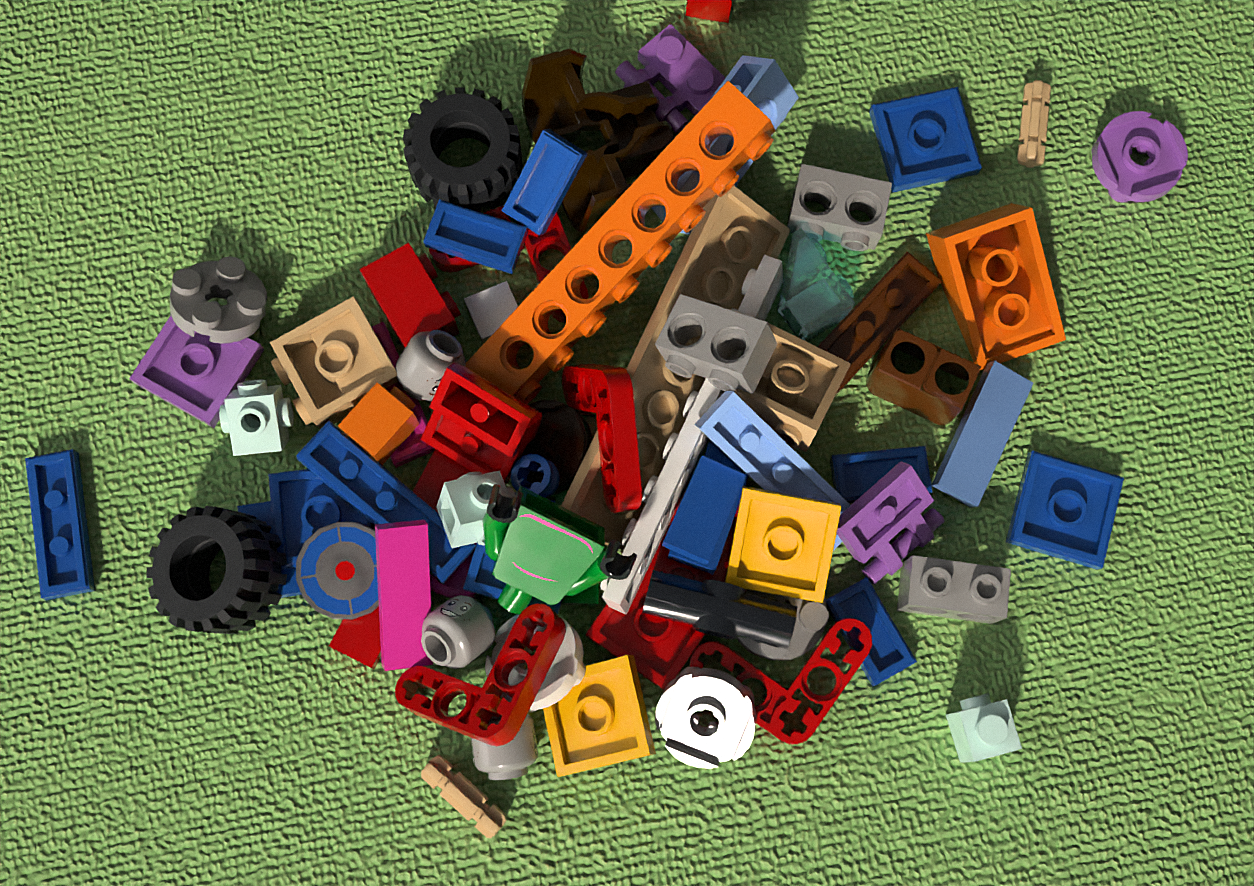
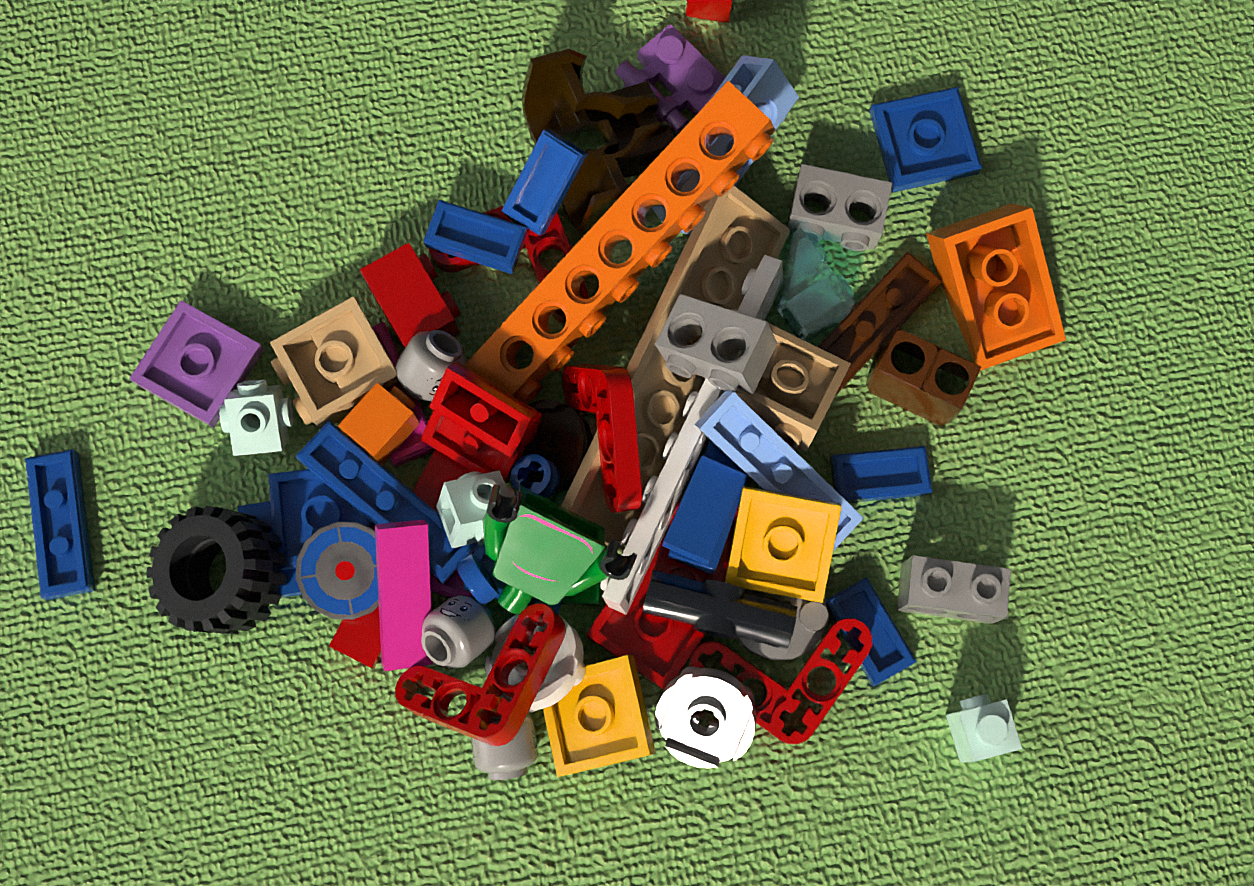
(218, 279): light grey plate -> none
(458, 118): black tyre -> none
(464, 796): tan axle -> none
(477, 579): none -> blue tile
(491, 308): white tile -> none
(881, 514): medium lavender plate -> none
(982, 434): medium blue tile -> none
(1034, 124): tan axle -> none
(1065, 510): blue tile -> none
(1123, 176): medium lavender plate -> none

